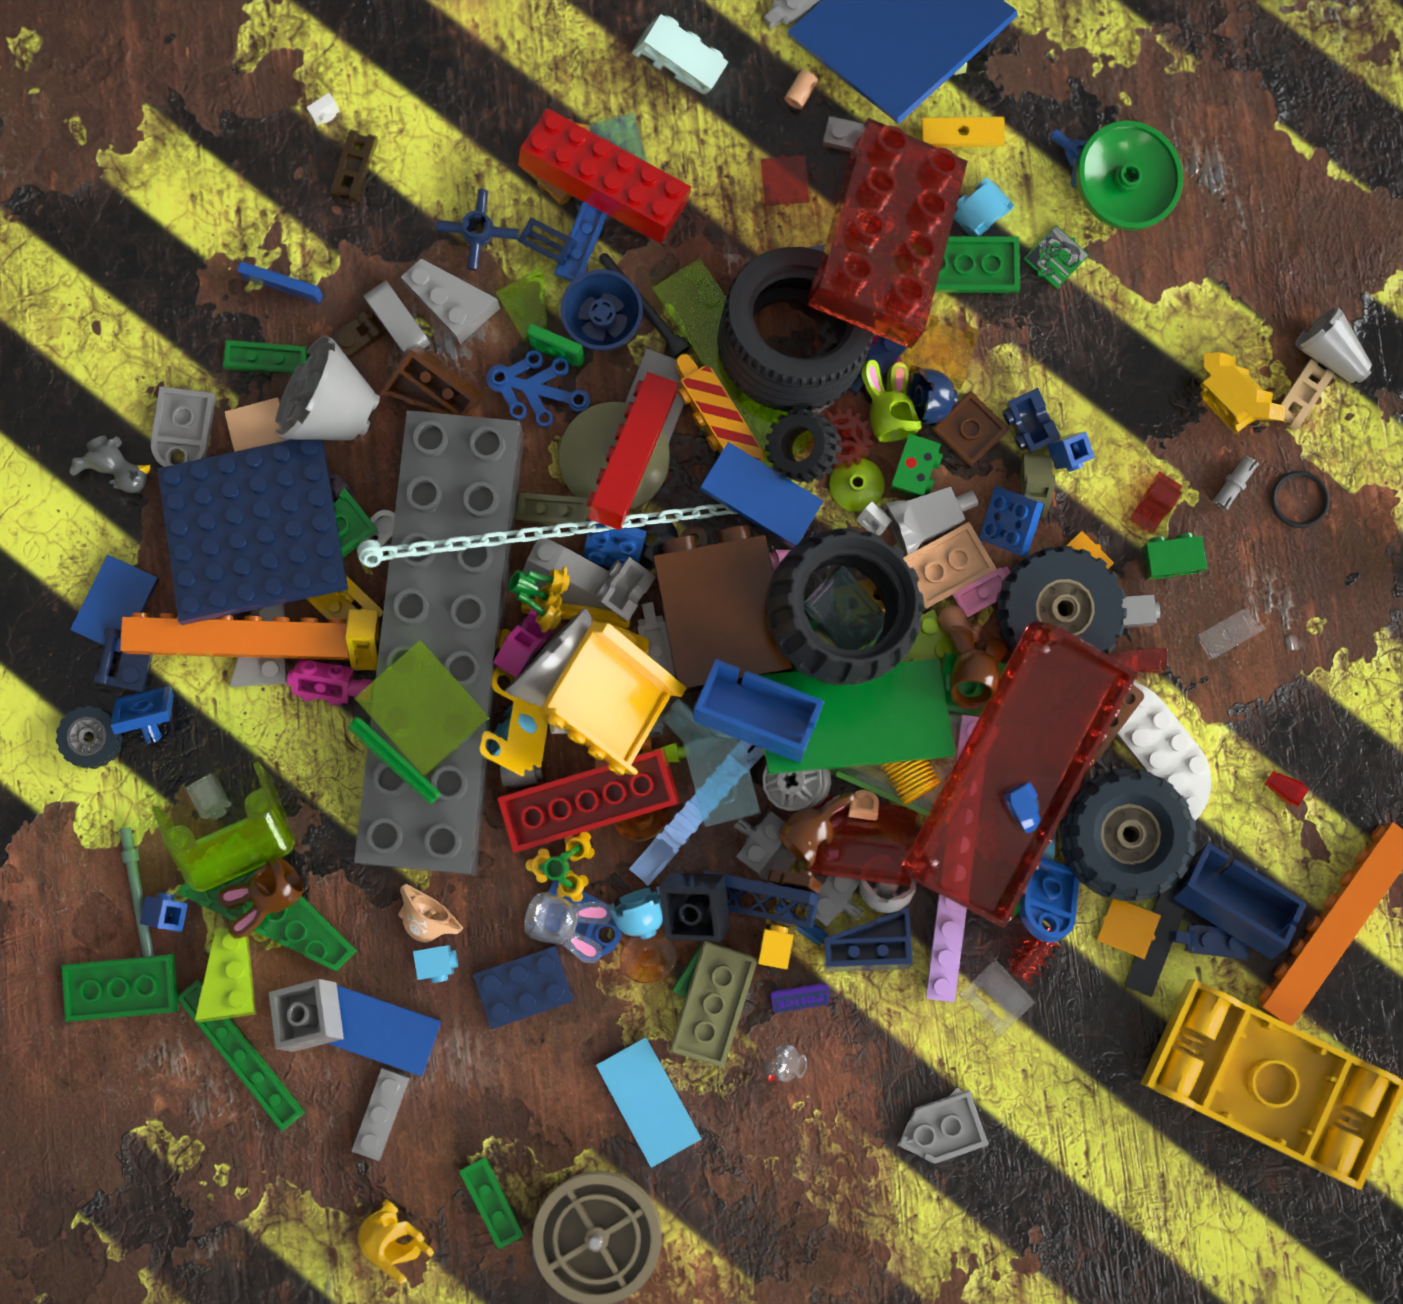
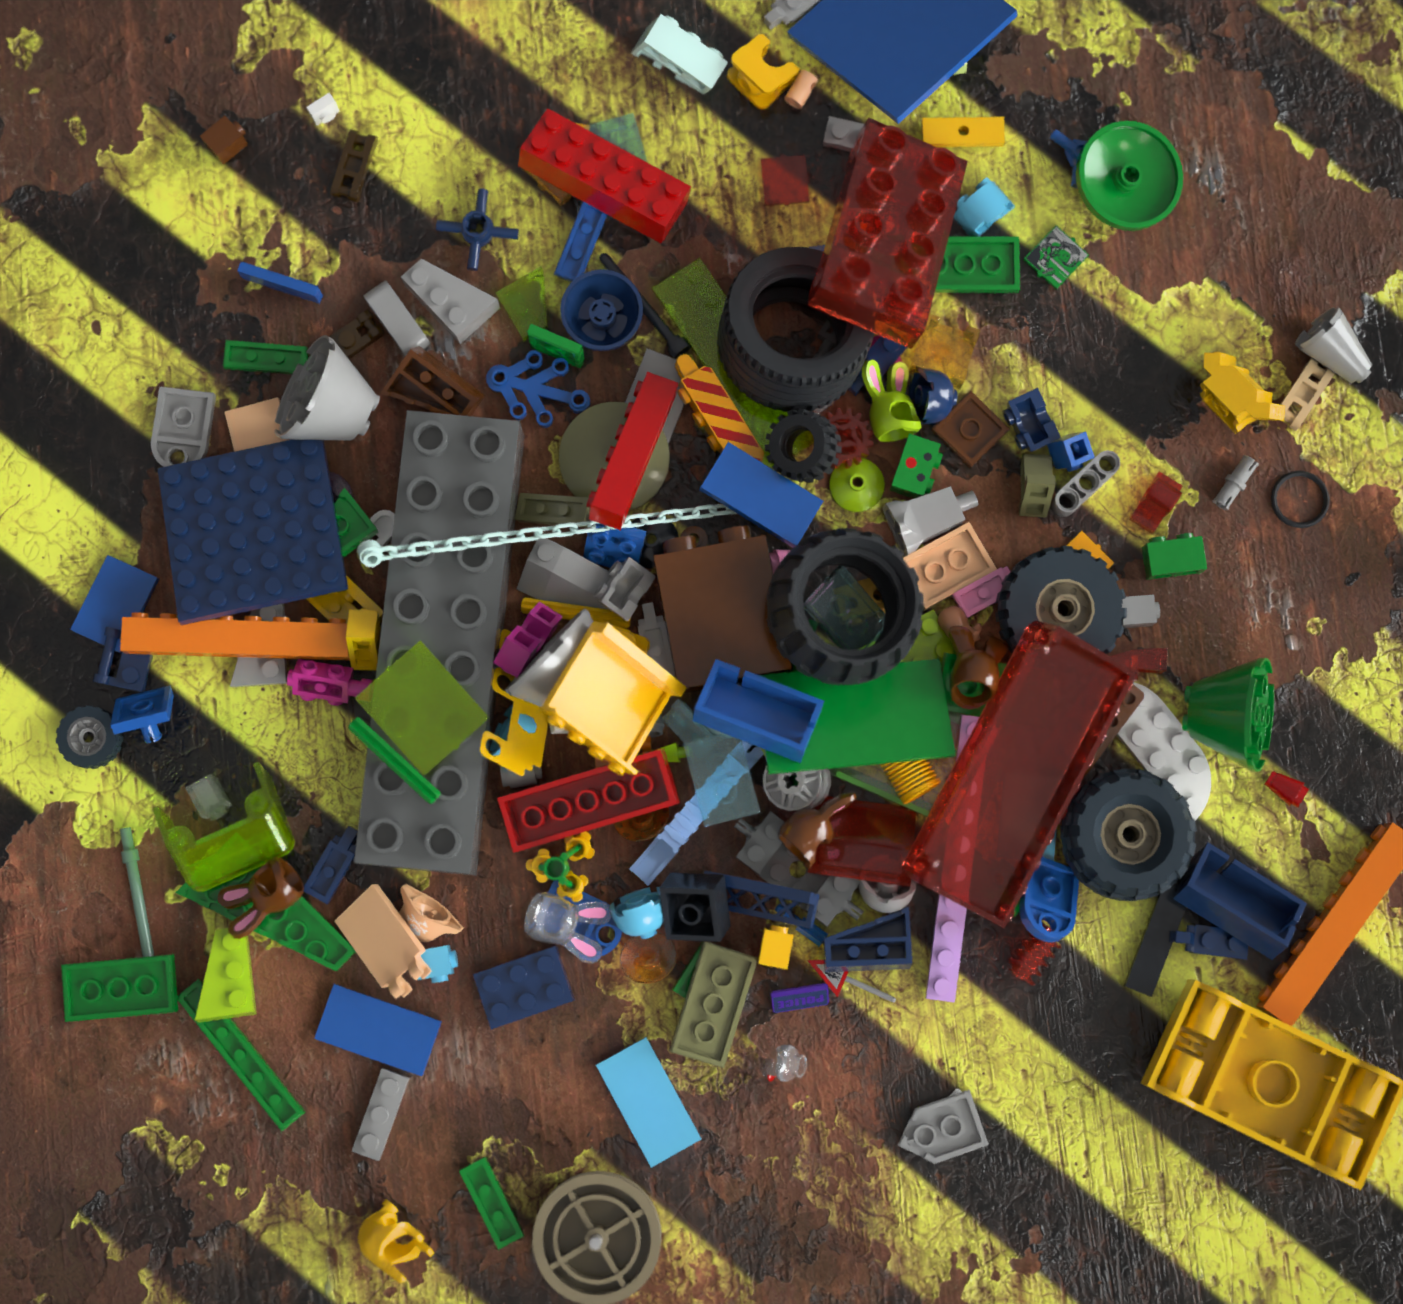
(107, 458): dark grey animal -> none
(163, 912): blue brick -> none
(224, 139): none -> reddish brown brick
(306, 1015): light grey brick -> none
(332, 866): none -> dark blue hinge
(383, 941): none -> light nougat tile
(547, 597): plant -> none
(563, 250): dark blue tile -> none
(757, 79): none -> yellow piece
(801, 880): reddish brown plate -> none
(836, 980): none -> piece
(865, 805): light nougat tile -> none
(874, 519): white plate -> none
(1003, 991): clear plate -> none
(1015, 522): blue plate -> none
(1023, 806): blue rock -> none
(1094, 474): none -> light grey beam
(1129, 928): light orange piece -> none
(1229, 633): clear panel -> none
(1233, 712): none -> green cone

